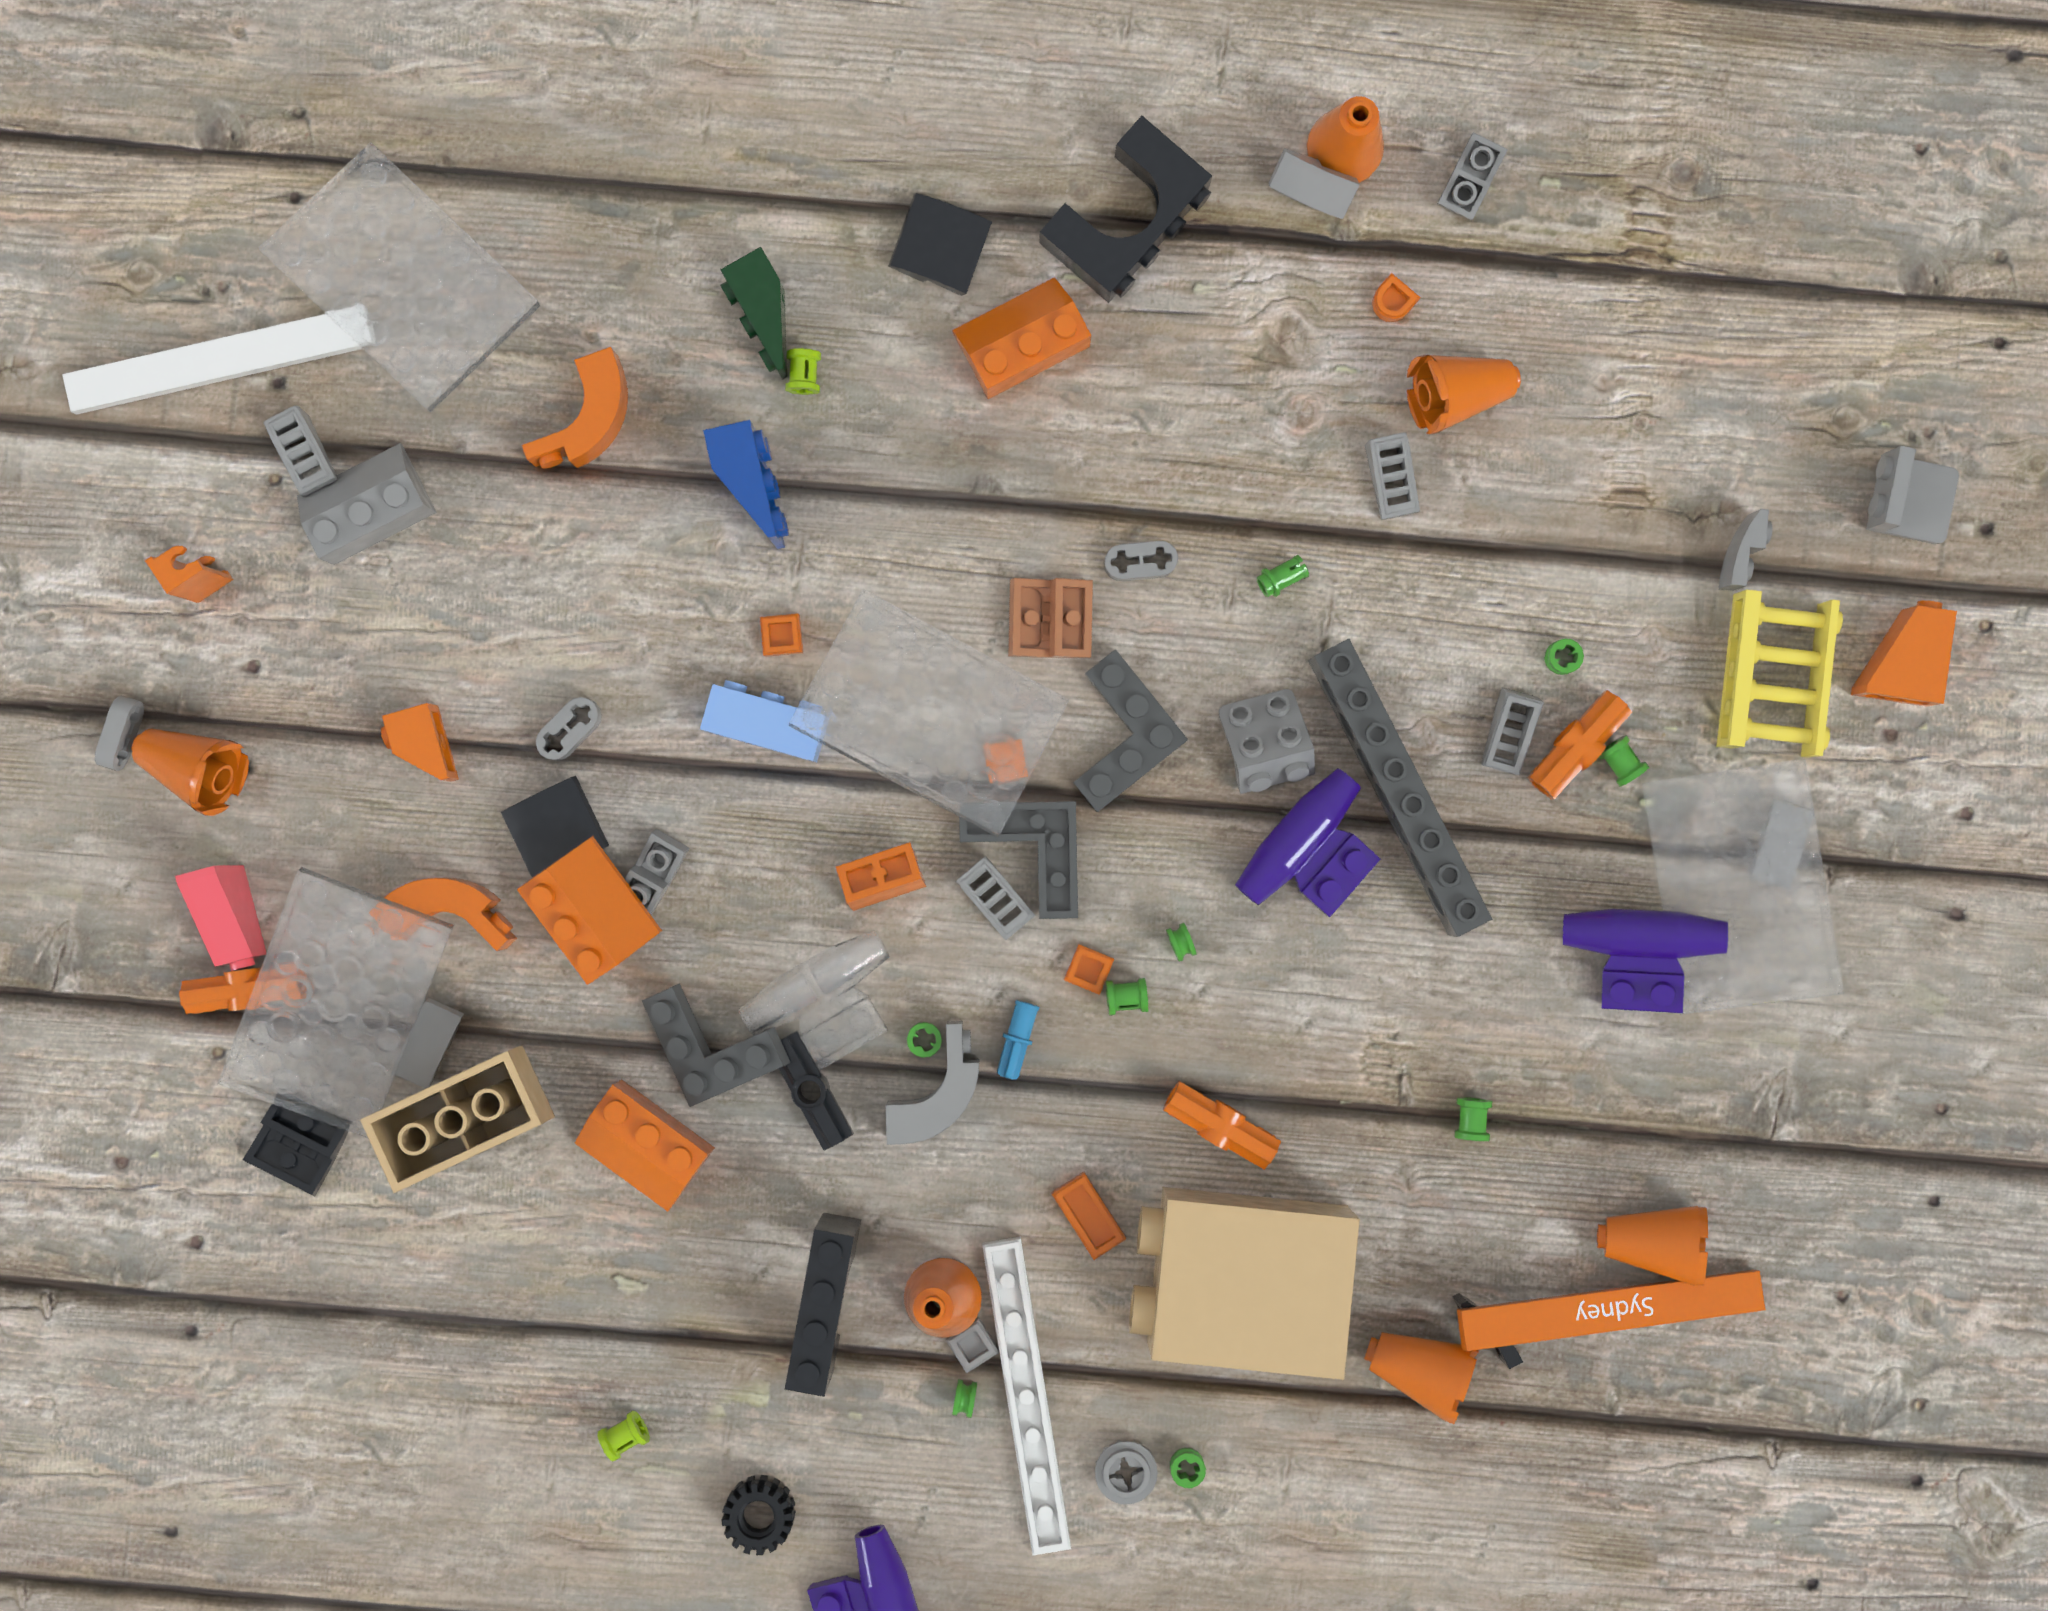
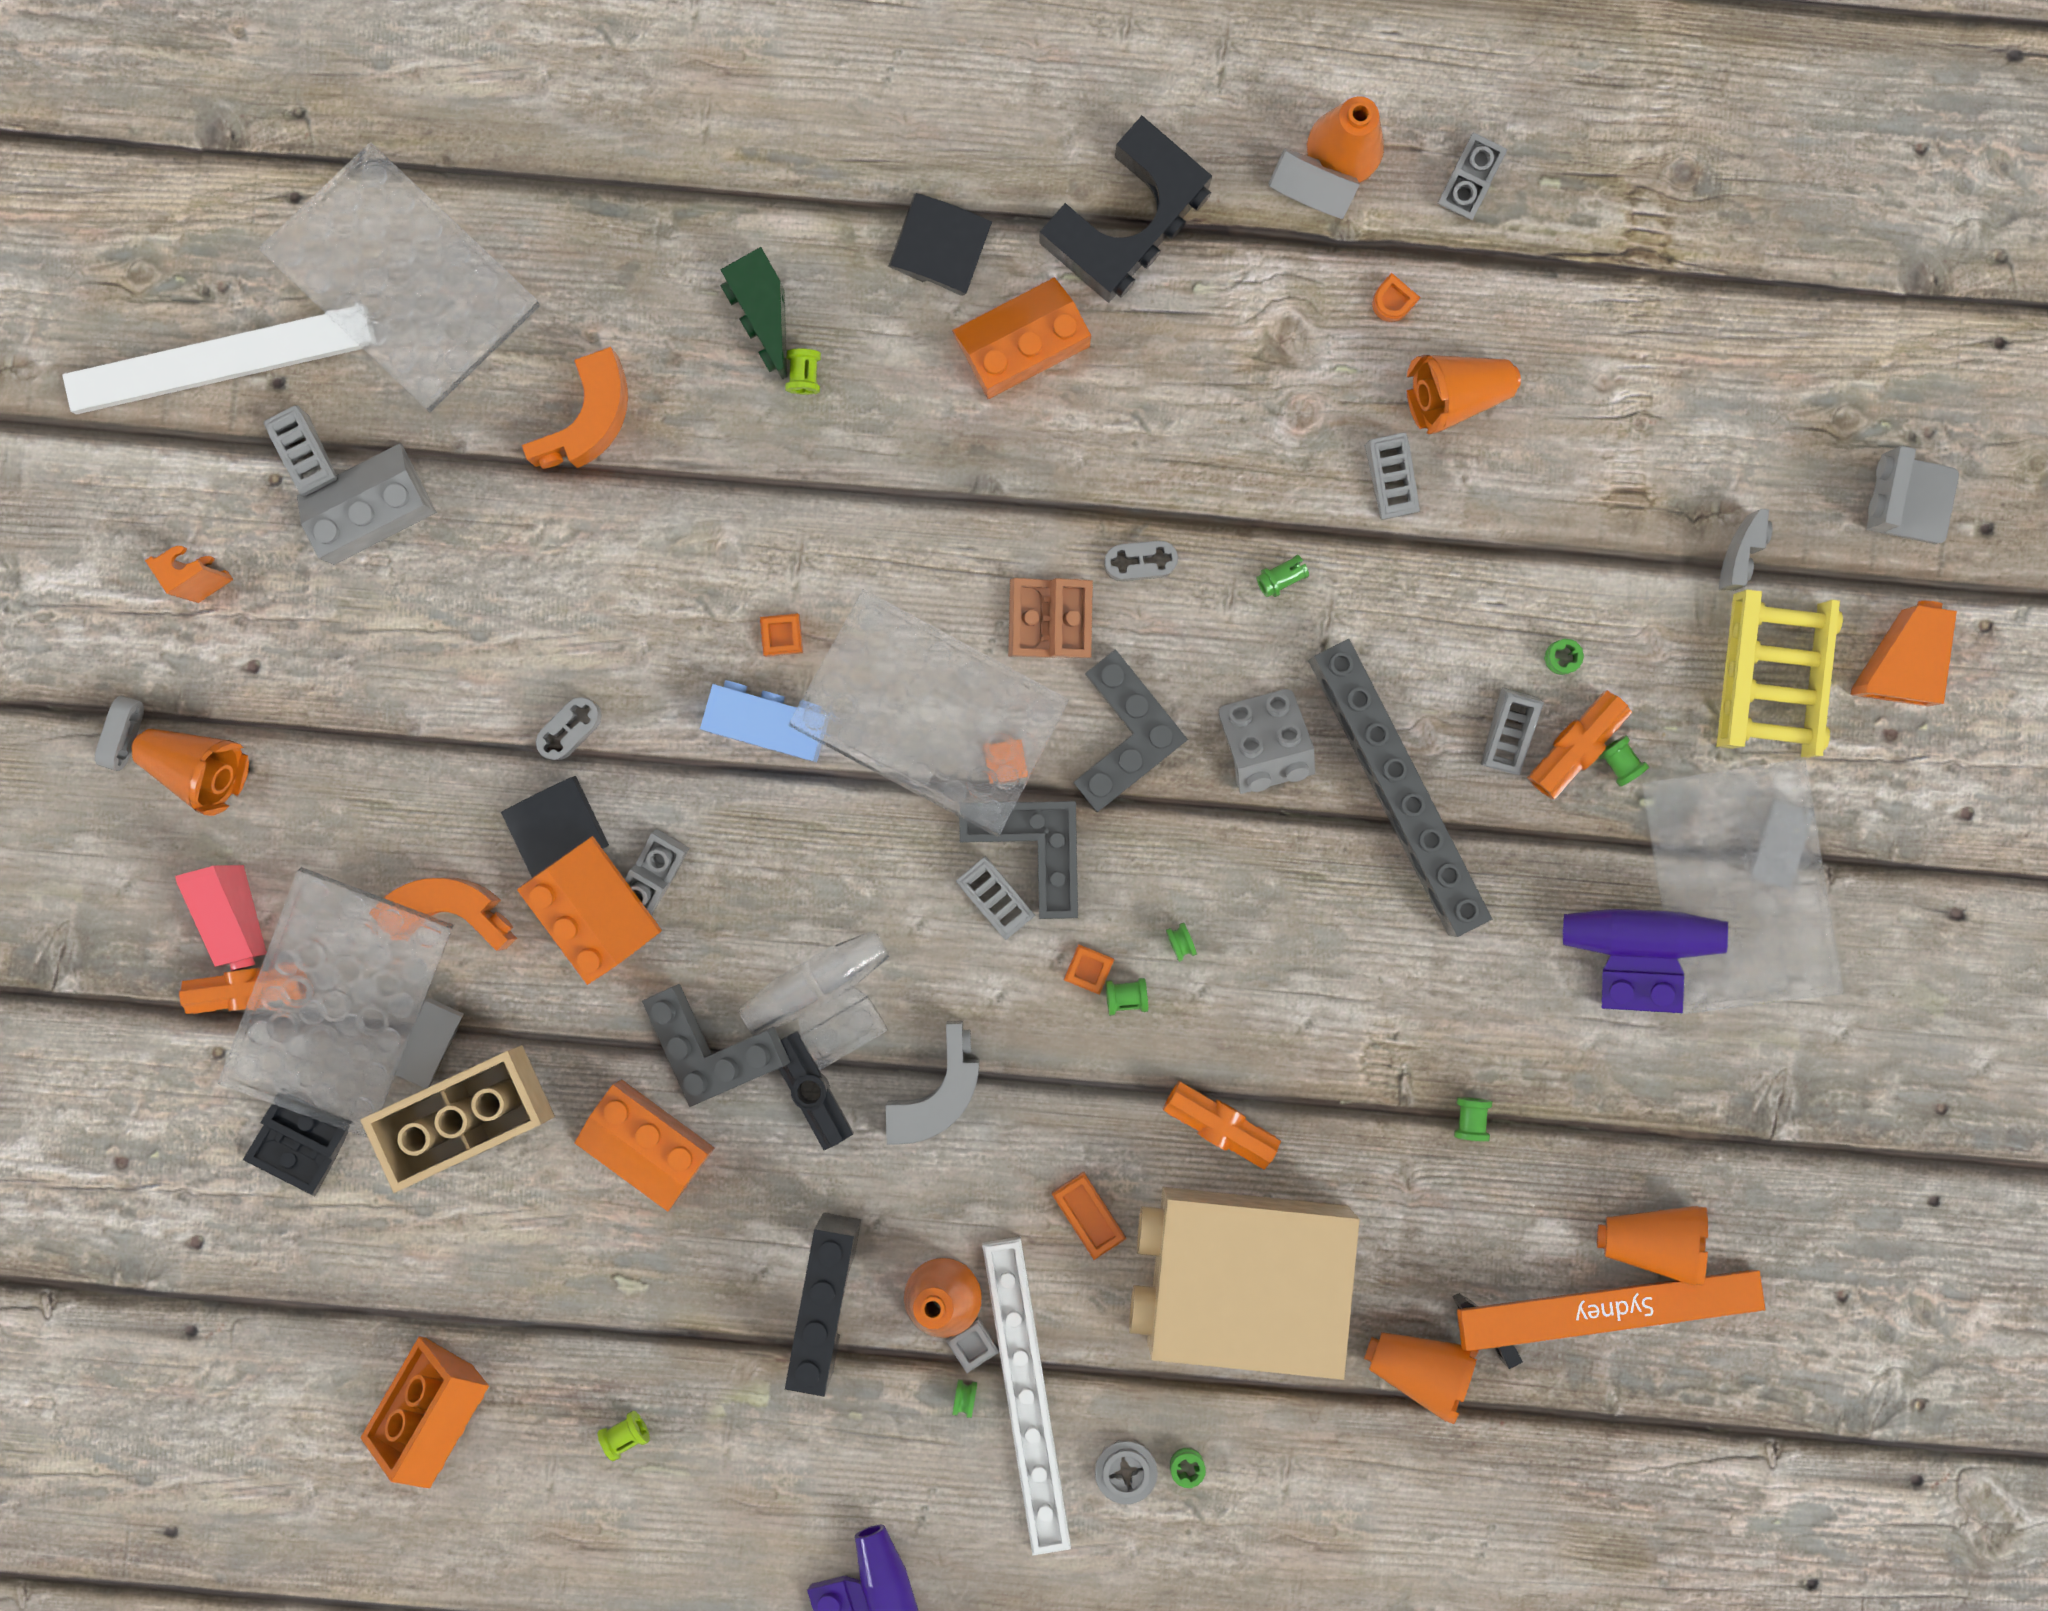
(420, 739): orange slope -> none
(423, 1414): none -> orange slope
(739, 459): blue slope -> none
(751, 1537): black tyre -> none
(880, 876): orange hinge -> none
(918, 1050): bright green bush -> none
(1017, 1039): dark azure axle -> none
(1311, 849): dark purple plate -> none

